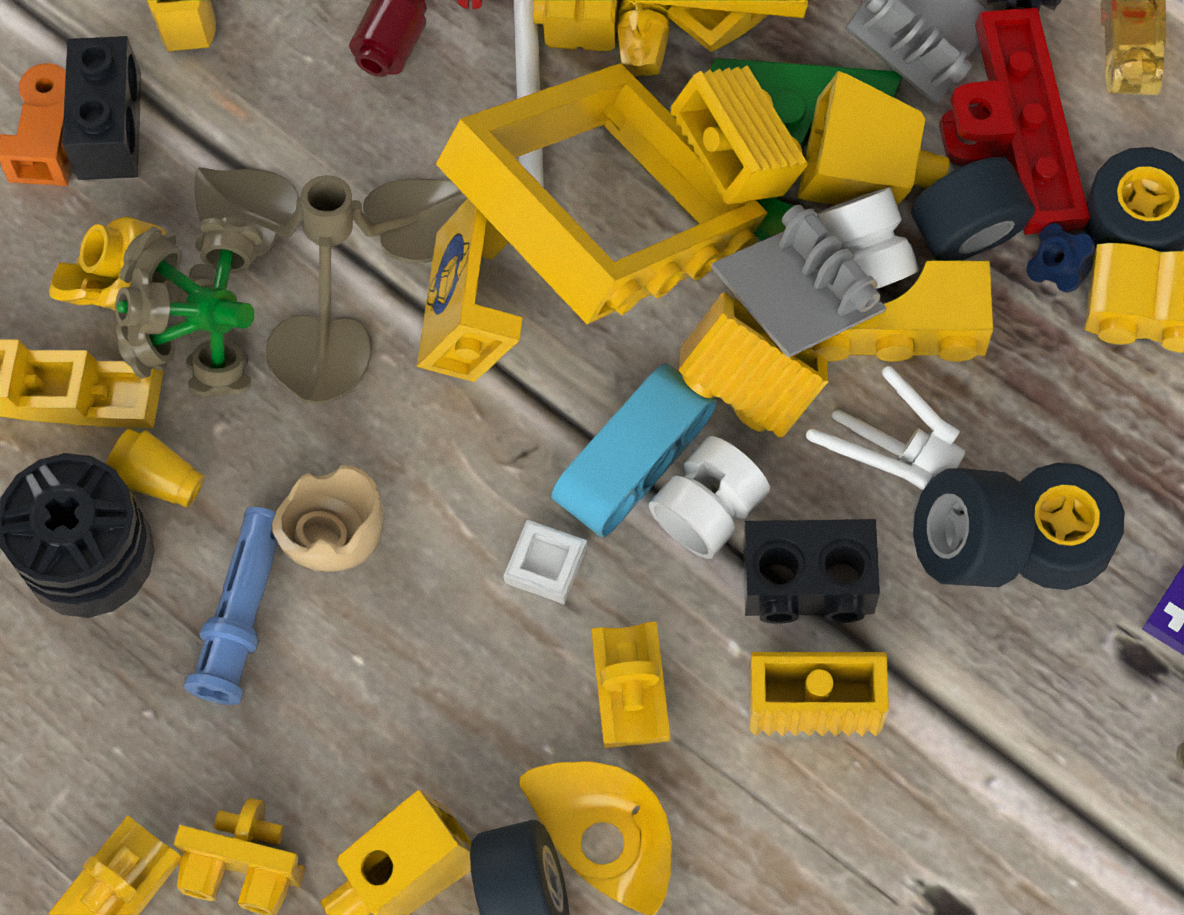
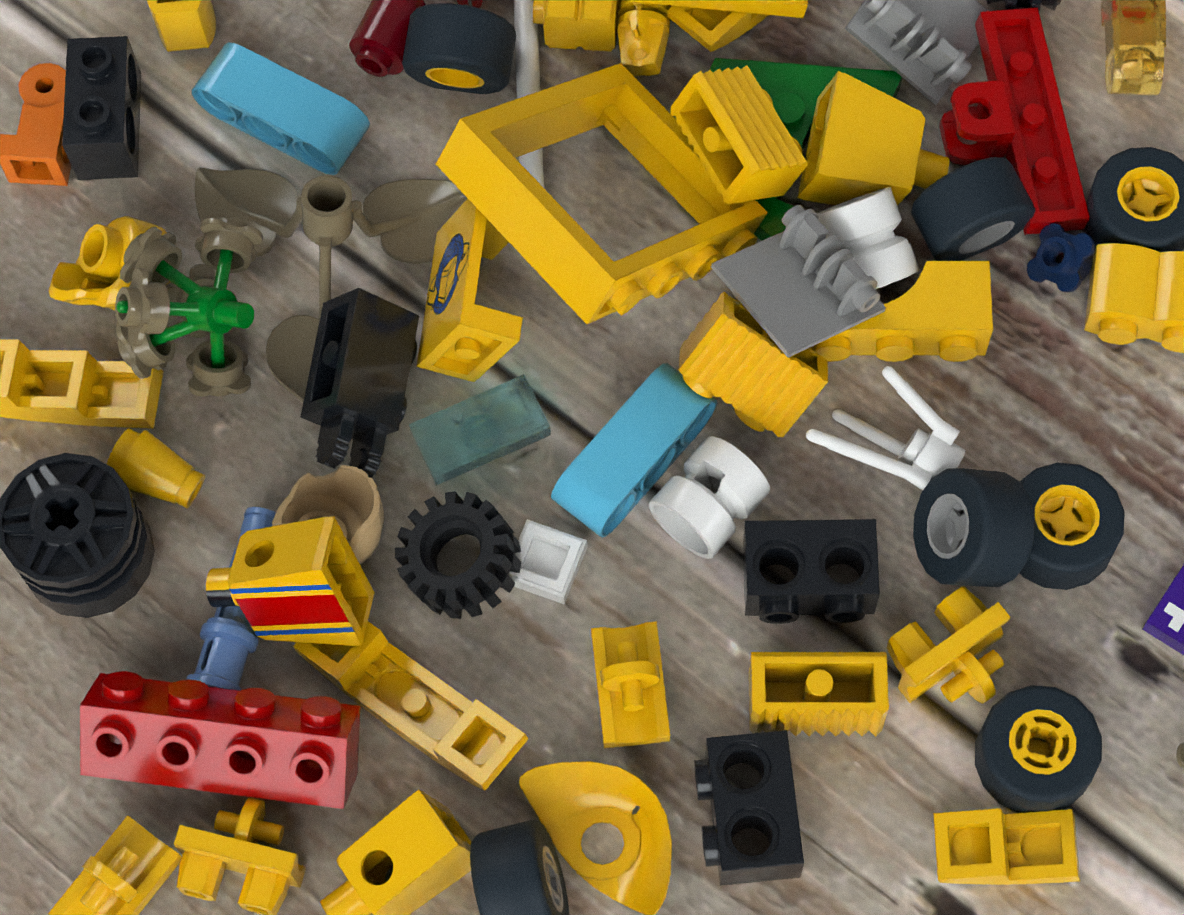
(219, 739): none -> red brick
(281, 108): none -> medium azure beam
(297, 584): none -> yellow torso
(359, 377): none -> black hinge
(419, 706): none -> yellow slope
(435, 530): none -> black tyre
(459, 48): none -> black wheel
(480, 429): none -> clear light blue plate
(765, 807): none -> black brick
(971, 631): none -> yellow hips
(1006, 848): none -> yellow slope
(1020, 769): none -> black wheel

